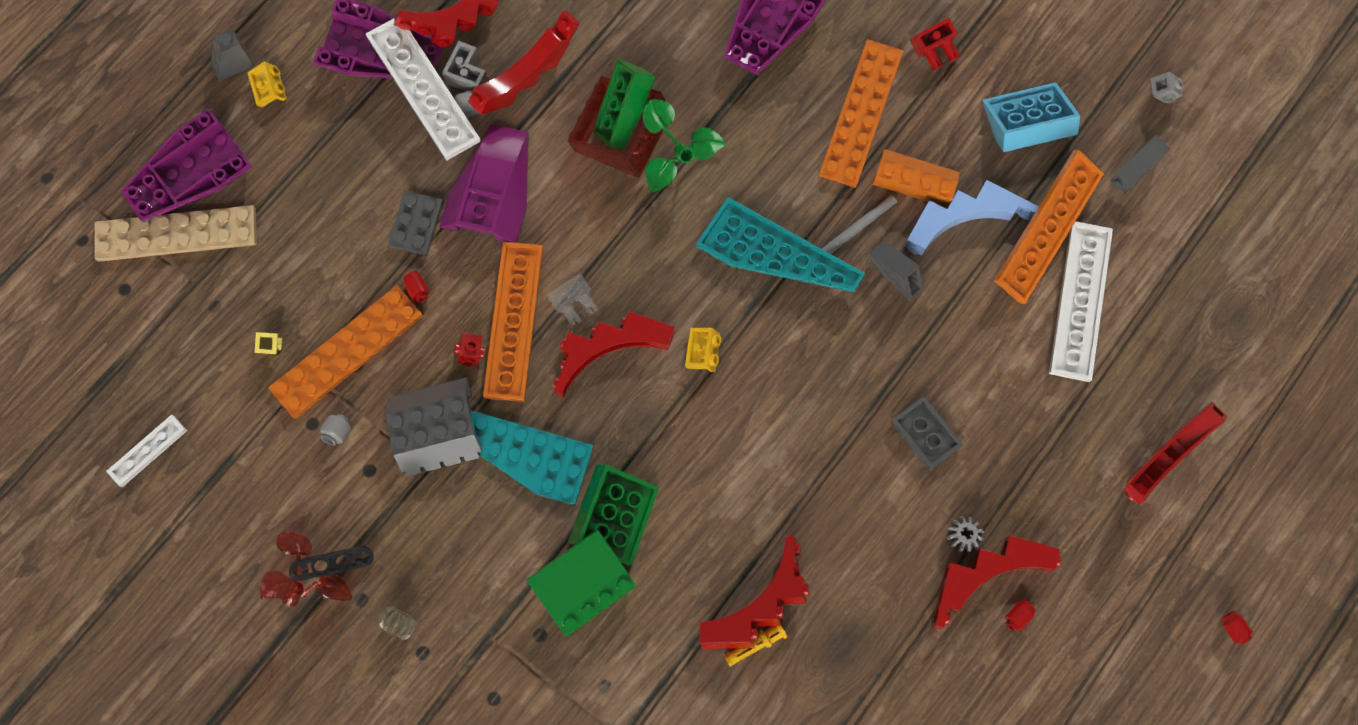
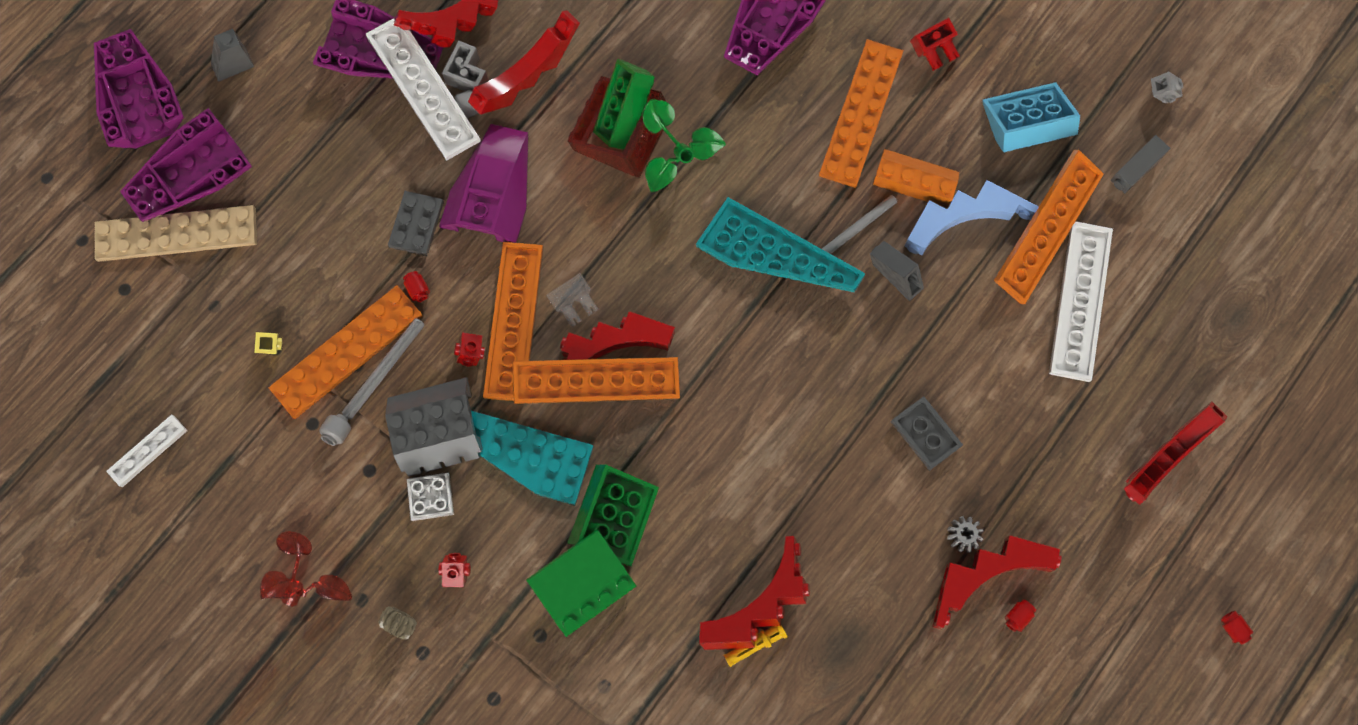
(132, 93): none -> magenta wedge
(266, 84): yellow bracket -> none
(332, 566): black beam -> none
(383, 368): none -> light grey axle
(430, 496): none -> white tile
(454, 570): none -> red brick
(595, 380): none -> orange plate
(703, 349): yellow bracket -> none

